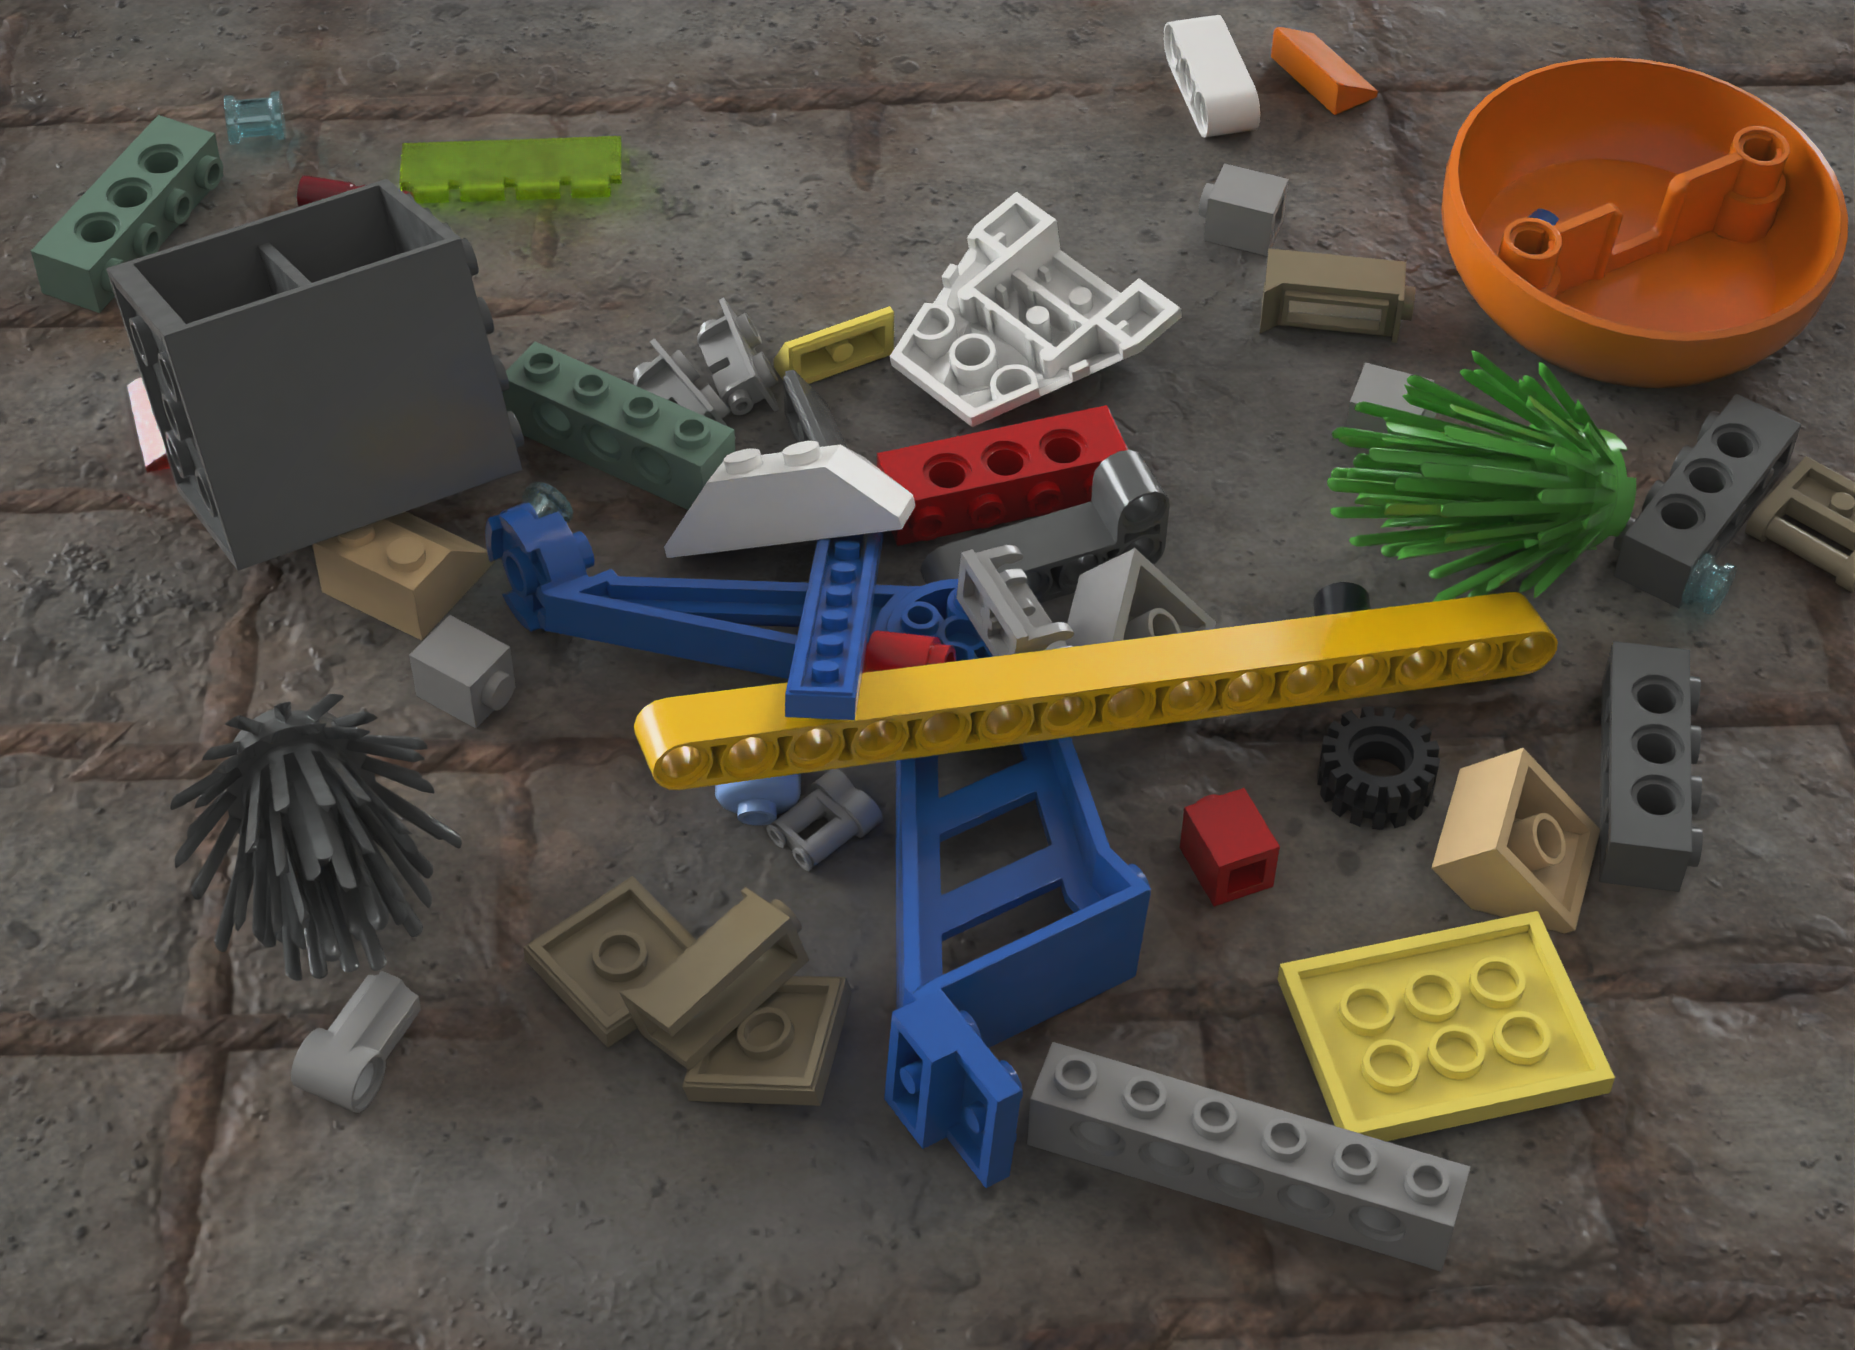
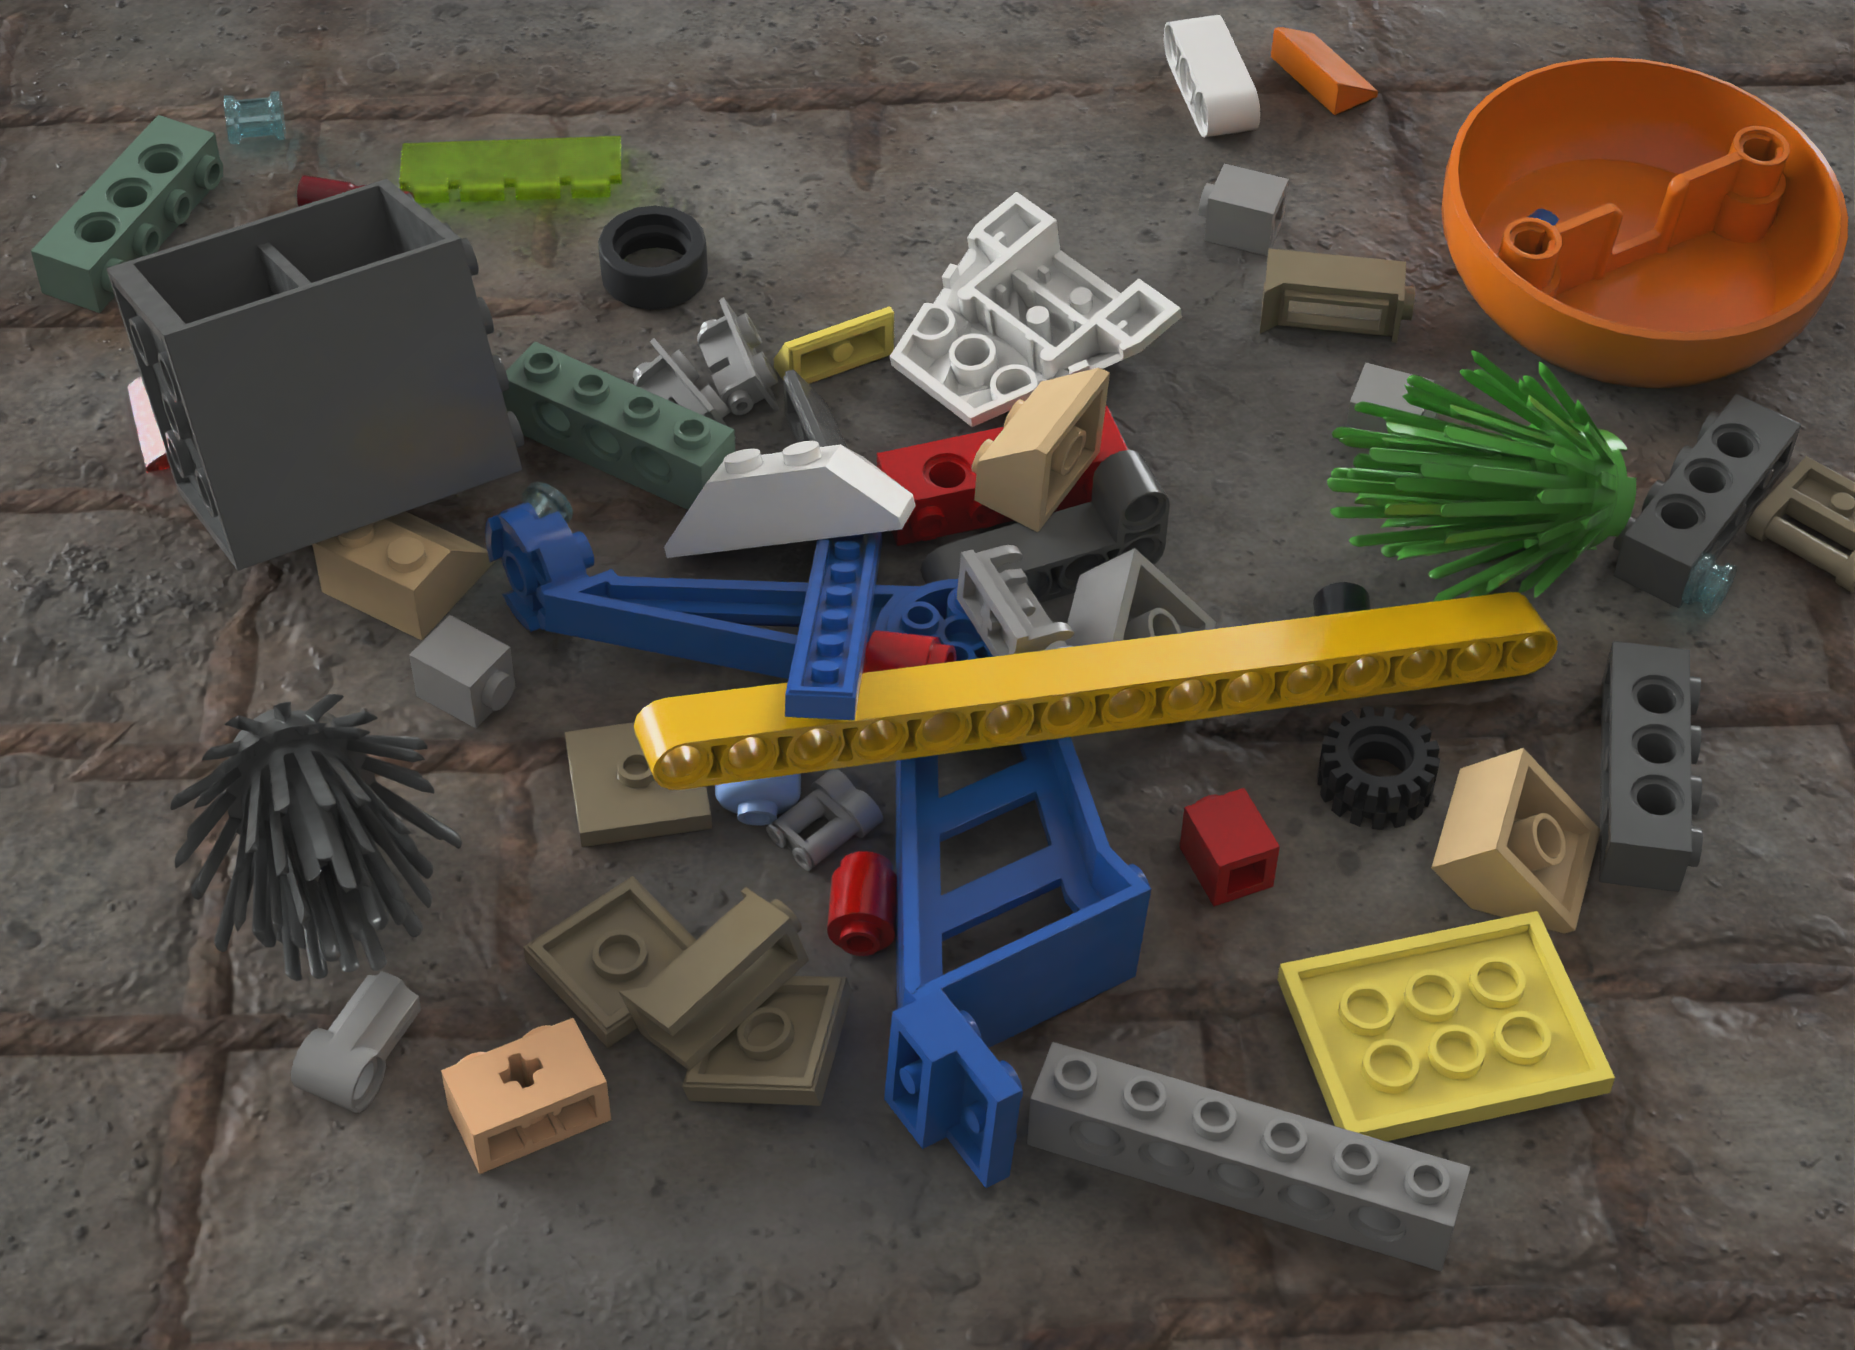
(526, 1094): none -> light nougat brick
(618, 793): none -> dark tan plate
(660, 285): none -> black tyre
(863, 904): none -> red brick
(1043, 448): none -> tan slope

